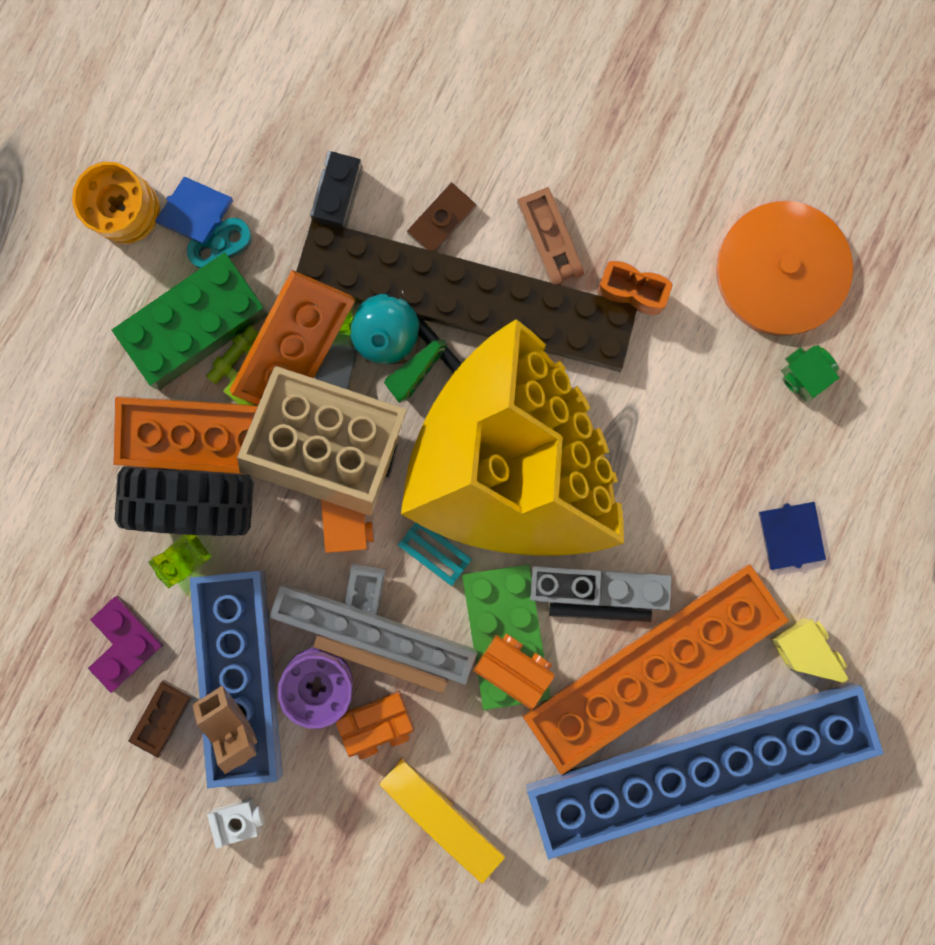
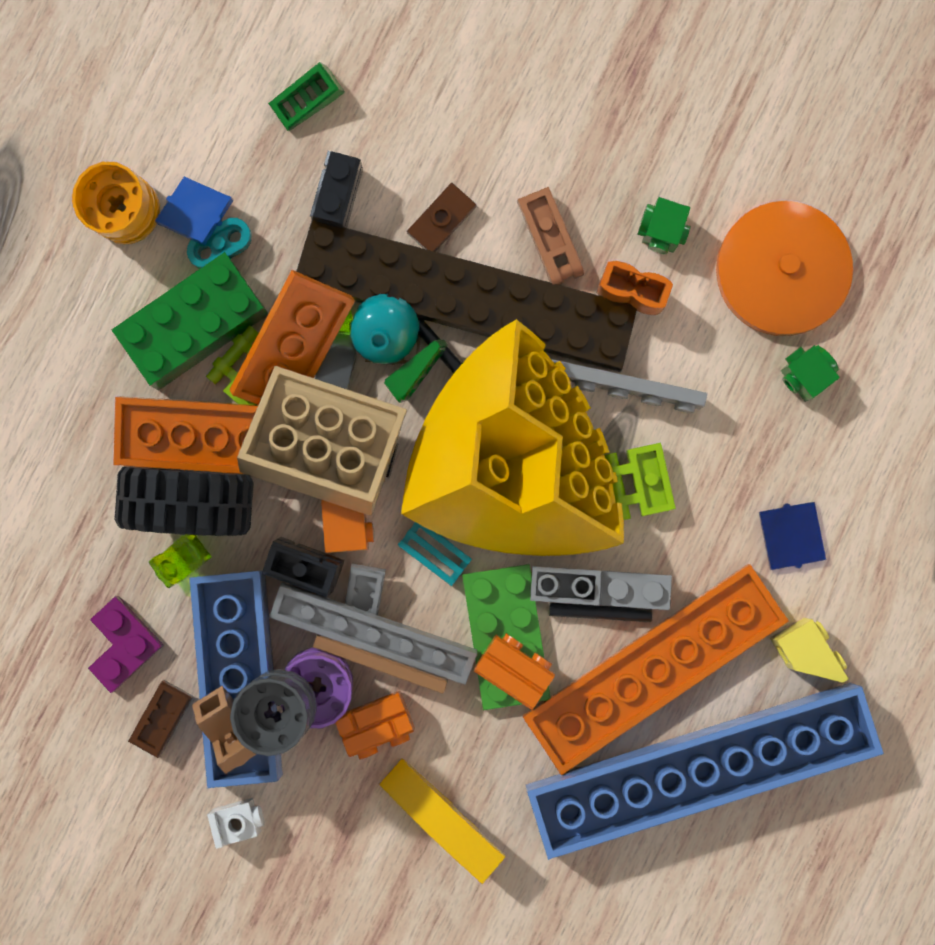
(267, 731): none -> dark grey wheel
(303, 566): none -> black brick
(313, 106): none -> green slope
(621, 385): none -> light grey plate
(649, 480): none -> lime plate
(664, 225): none -> green brick

